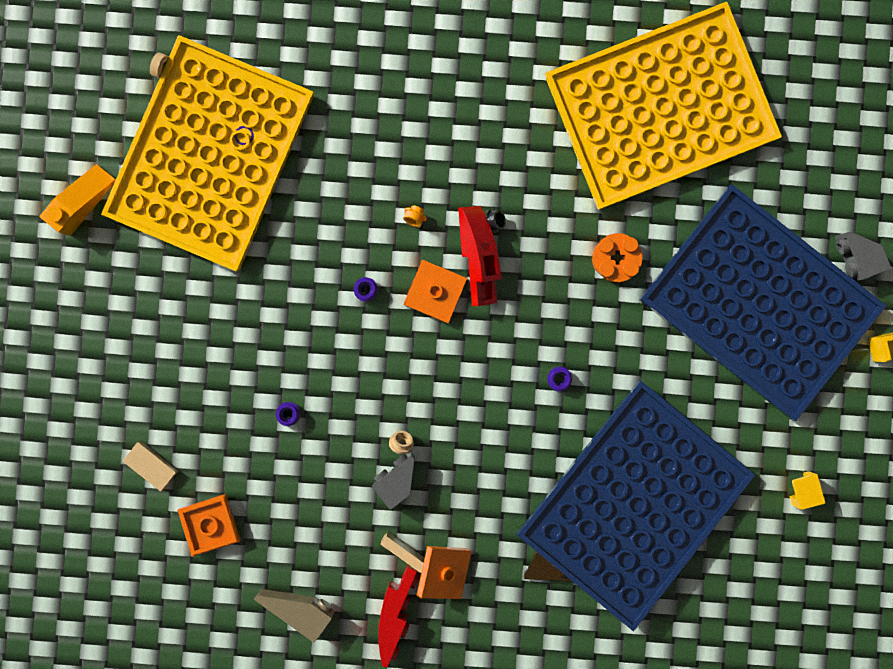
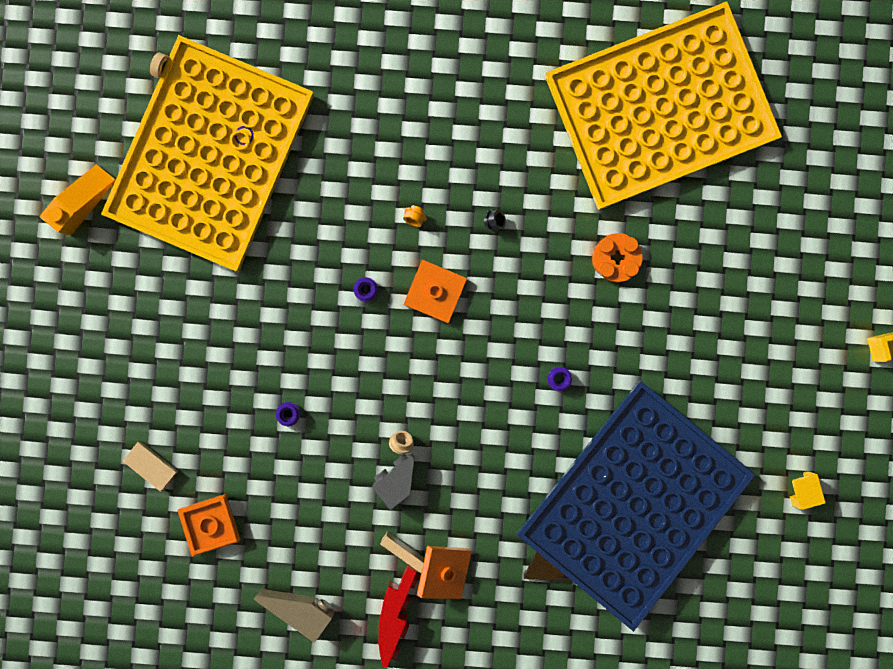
(482, 254): red slope -> none
(762, 302): dark blue plate -> none
(861, 256): dark grey slope -> none

